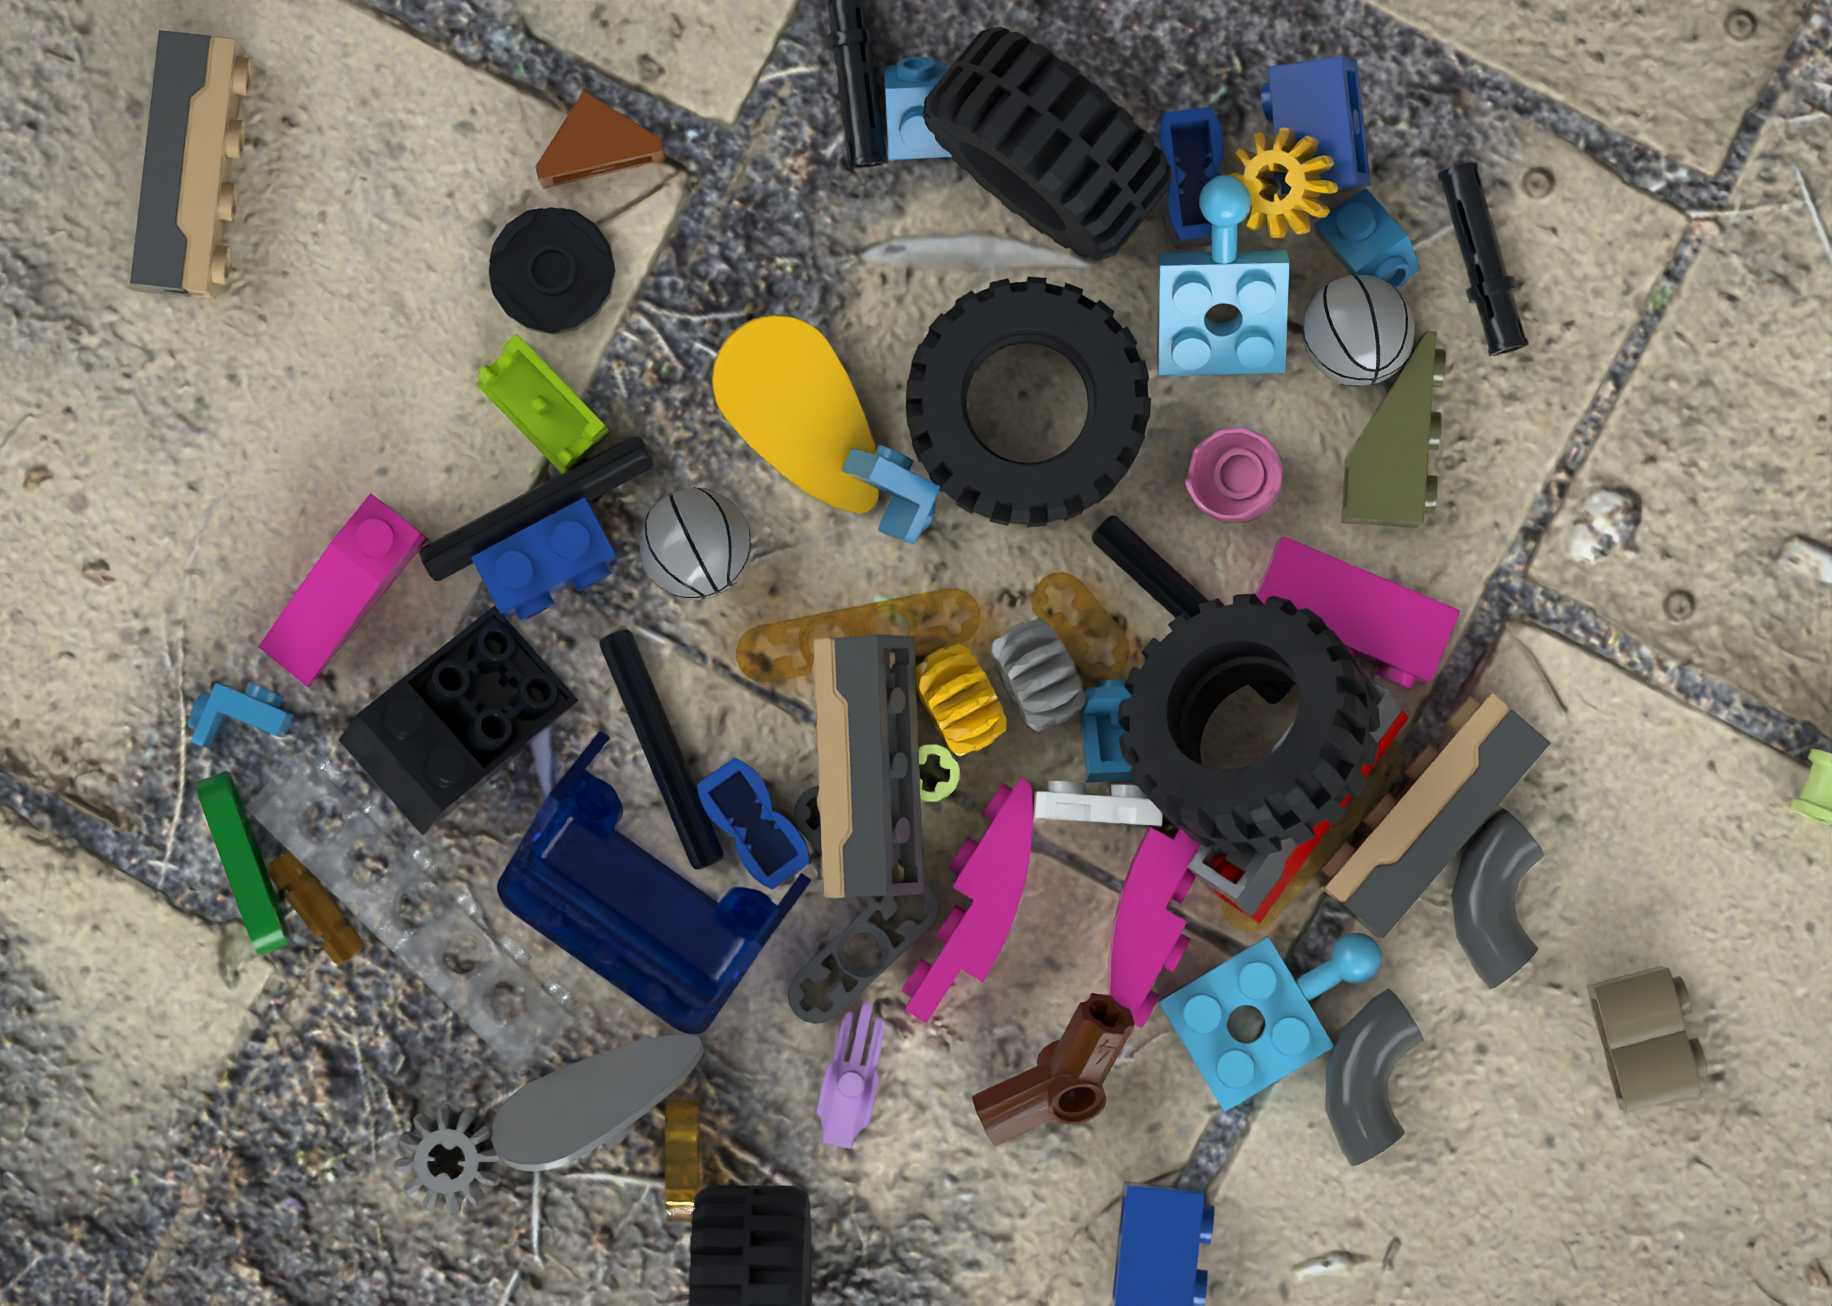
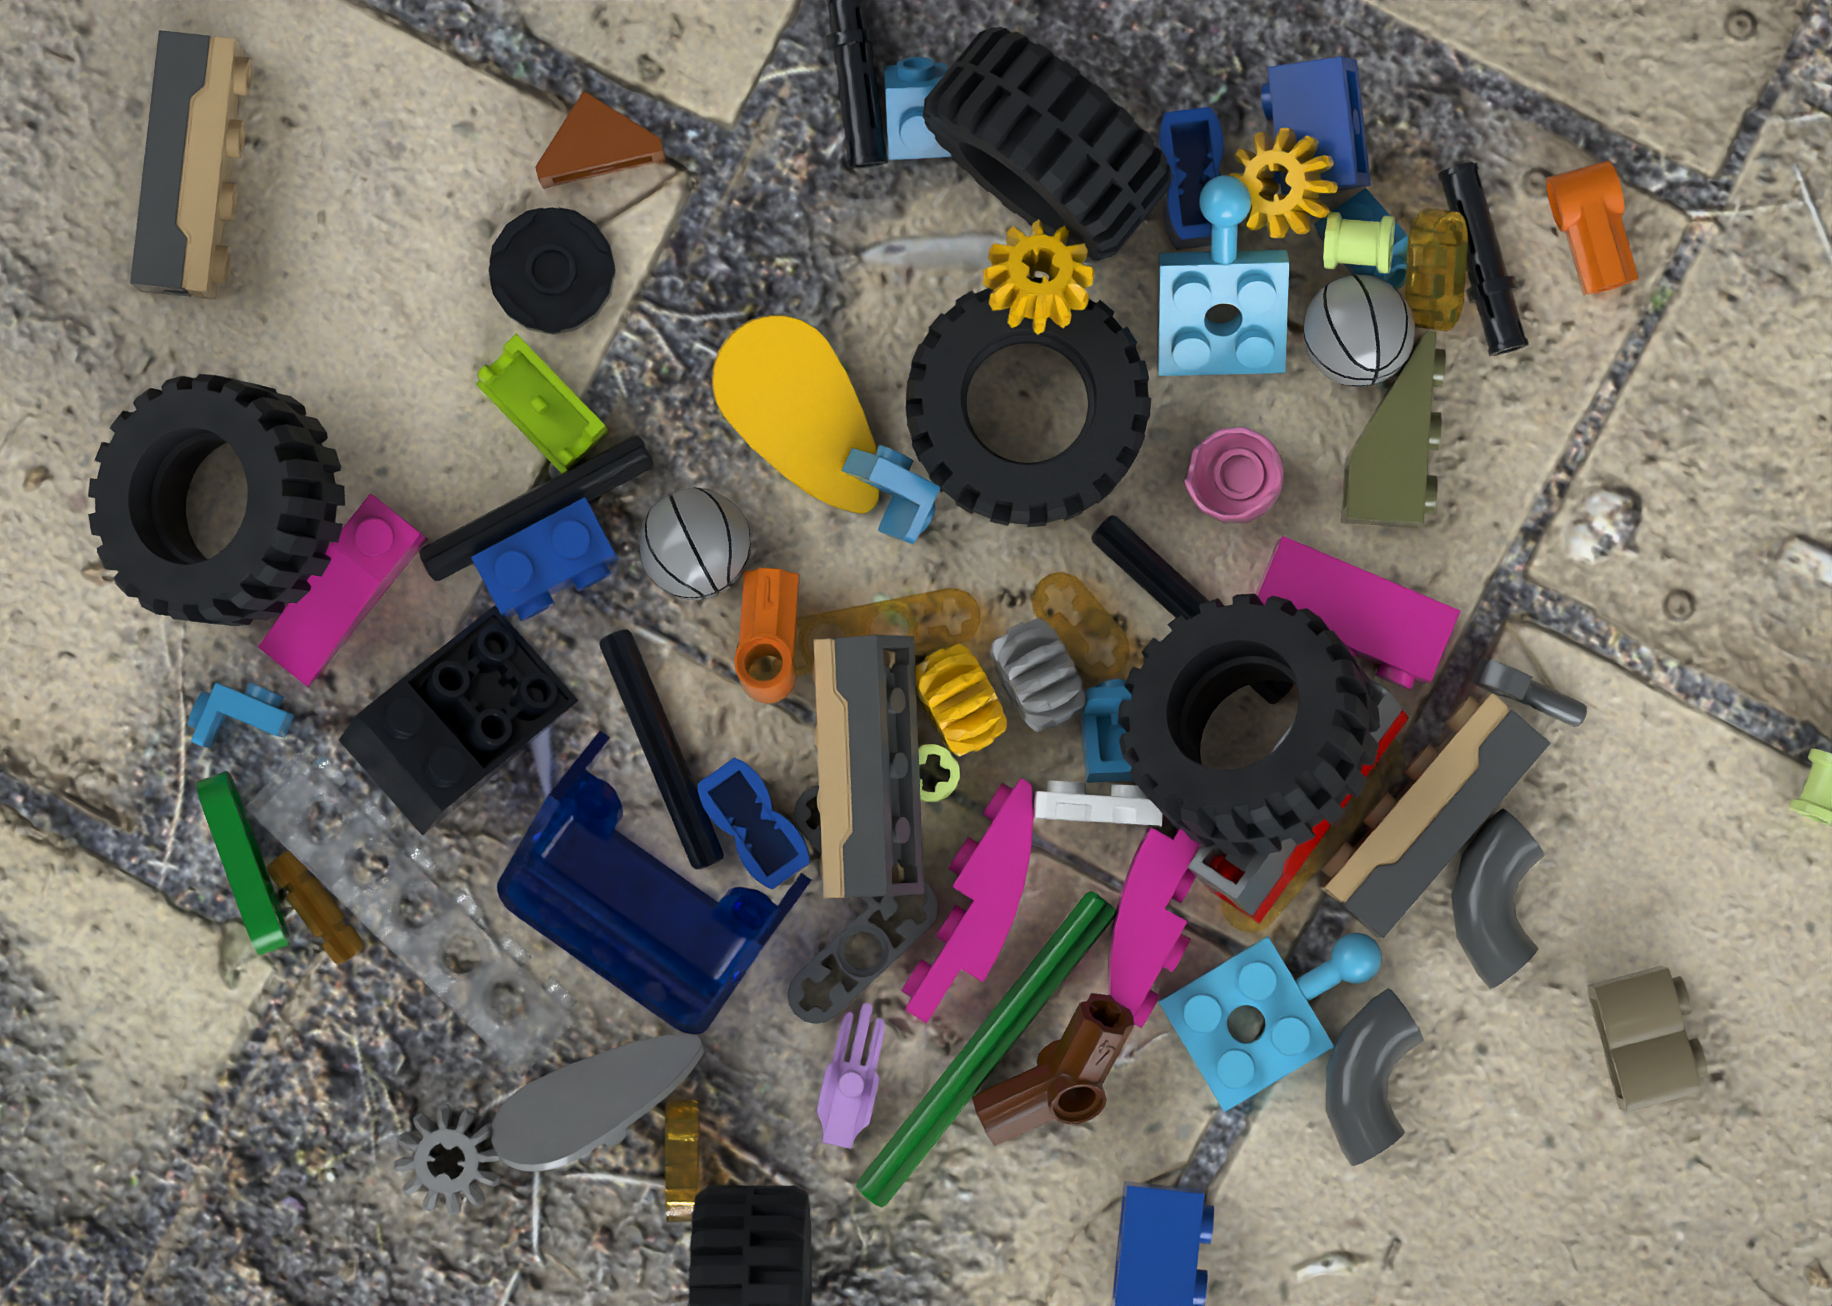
(146, 488): none -> black tyre
(768, 629): none -> orange piece
(986, 1049): none -> green axle
(1038, 300): none -> yellow gear
(1359, 242): none -> yellowish green bush
(1436, 268): none -> clear yellow beam
(1518, 686): none -> dark grey bar
(1589, 210): none -> orange piece

